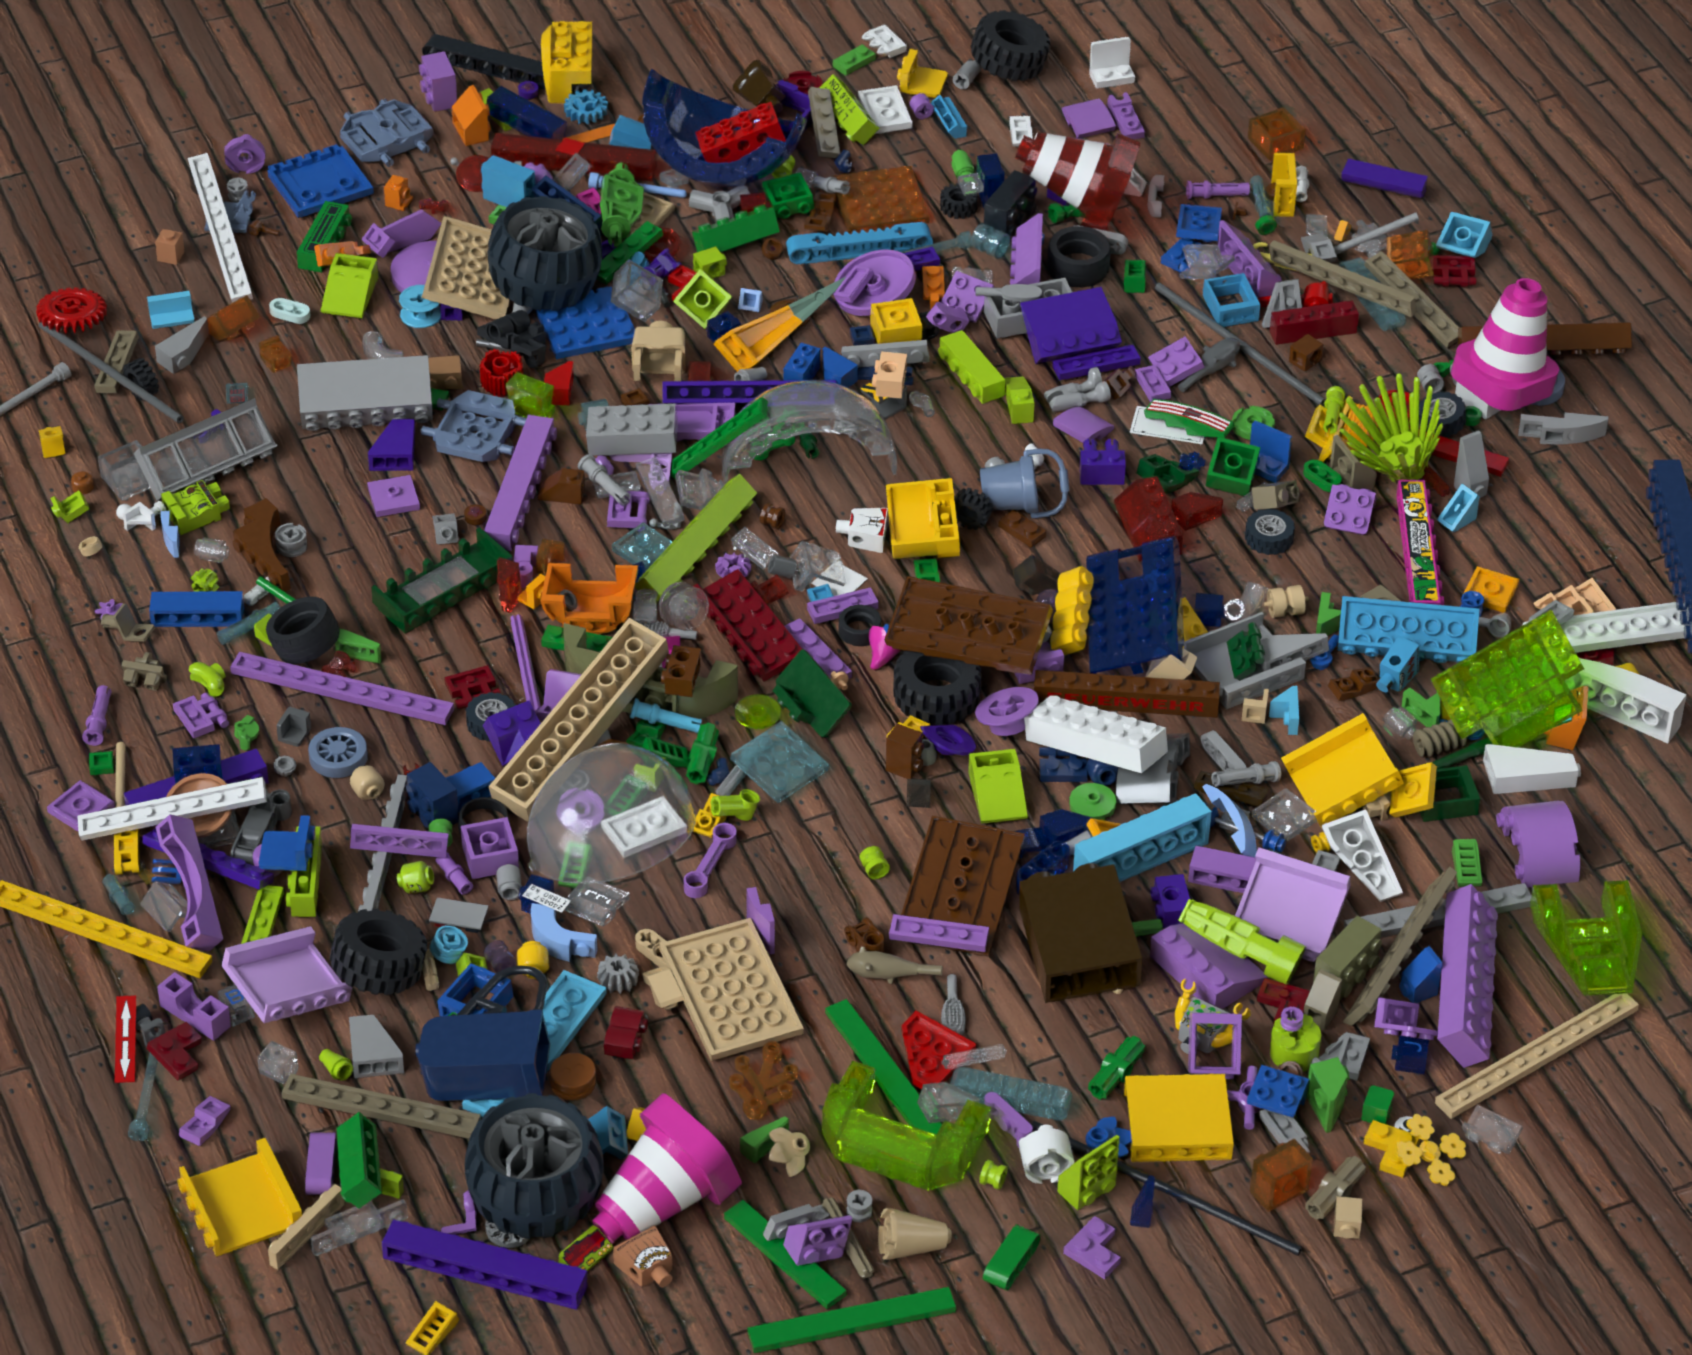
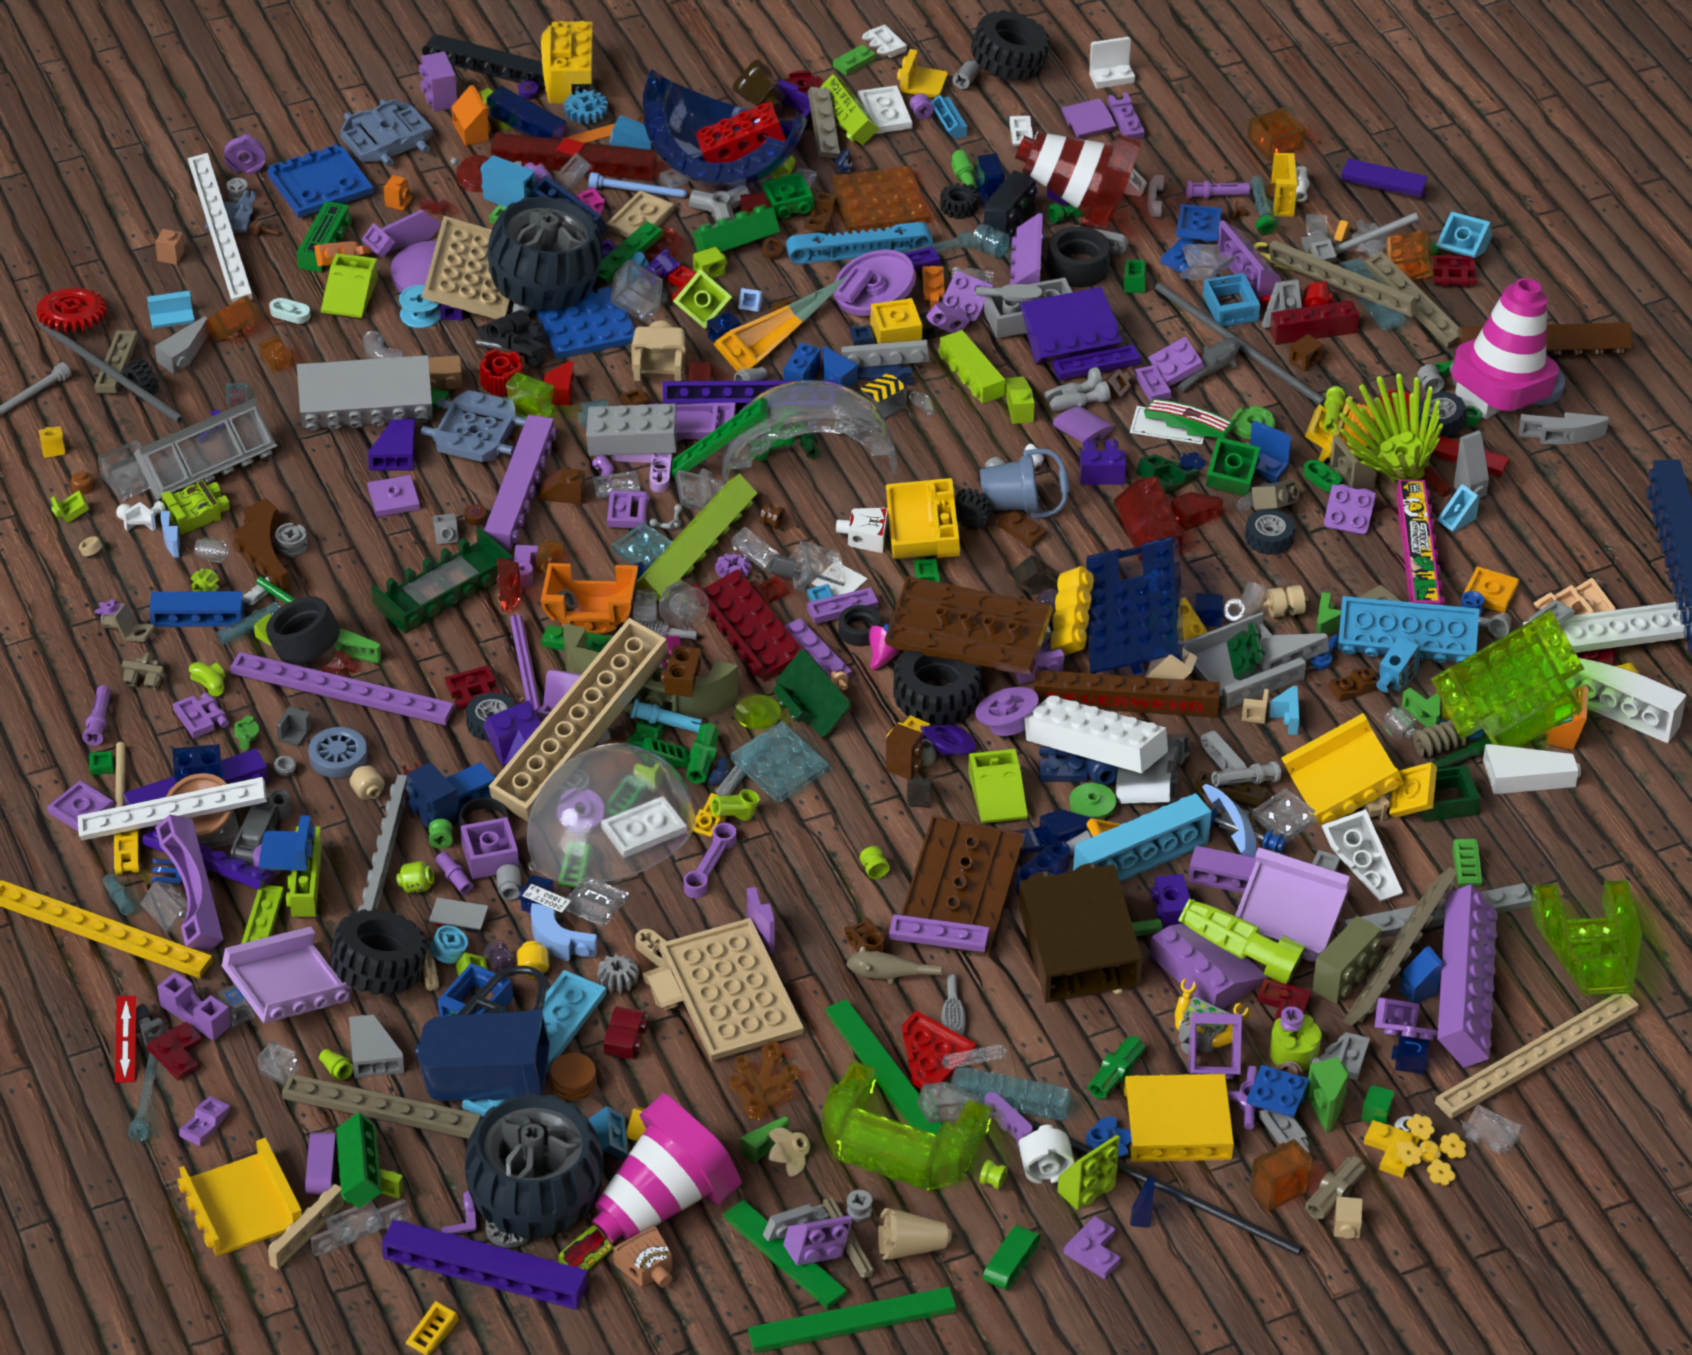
(399, 840): medium lavender fence -> none
(532, 594): light orange bracket -> none
(598, 474): light grey pin -> none
(620, 203): bright green plate -> none
(660, 491): clear tile -> none
(831, 185): light grey pin -> none
(890, 374): light nougat brick -> none
(970, 184): clear plate -> none
(1320, 842): yellow bush -> none
(1323, 999): dark tan slope -> none
(1544, 841): medium lavender cylinder -> none

